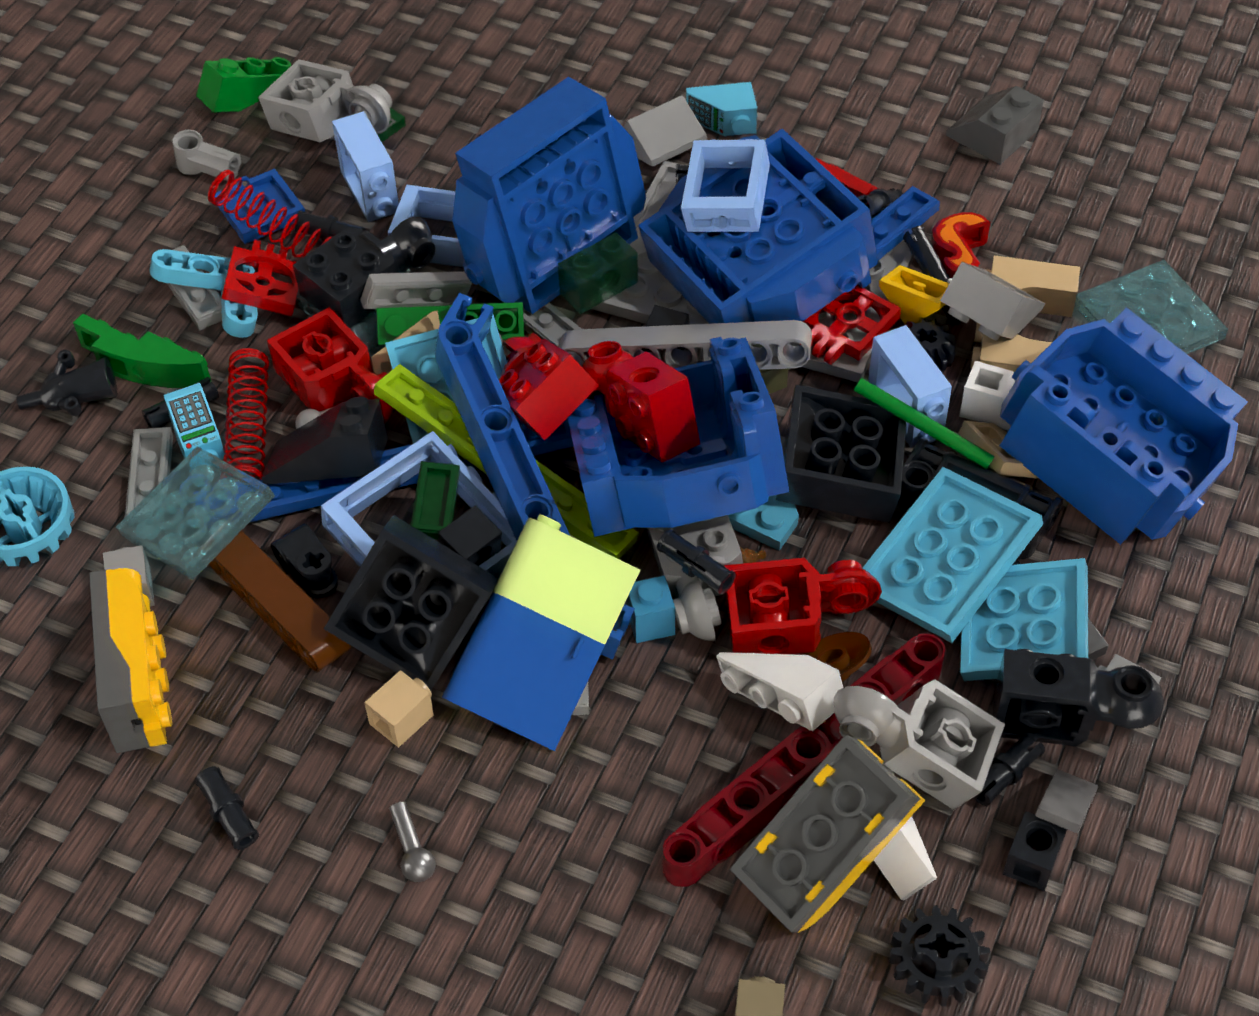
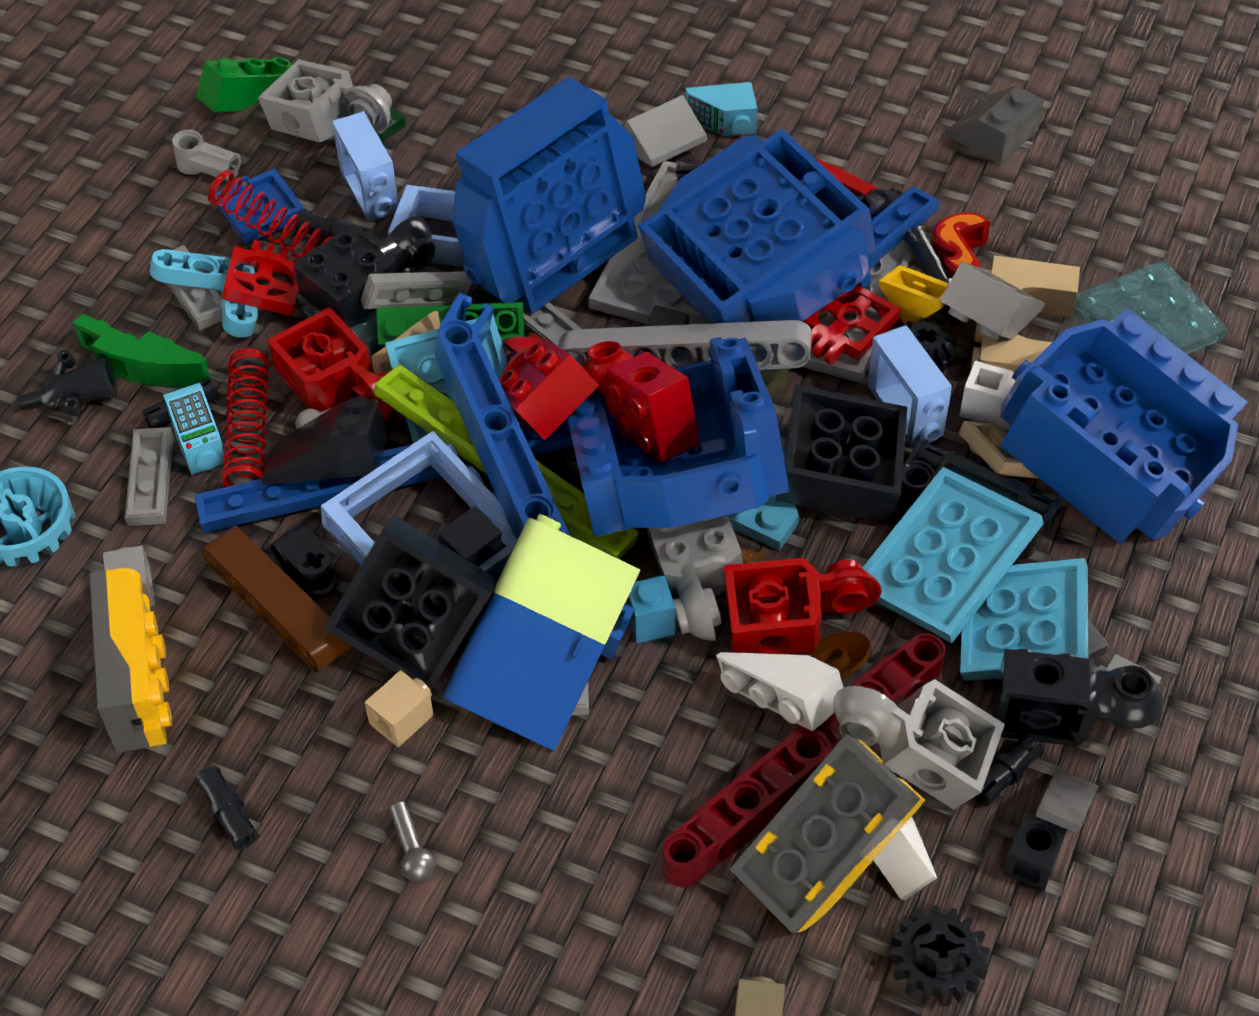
(195, 512): clear light blue plate -> none
(435, 497): dark green tile -> none
(598, 272): clear green brick -> none
(696, 561): black pin -> none
(740, 213): light blue window -> none
(924, 423): green bar -> none

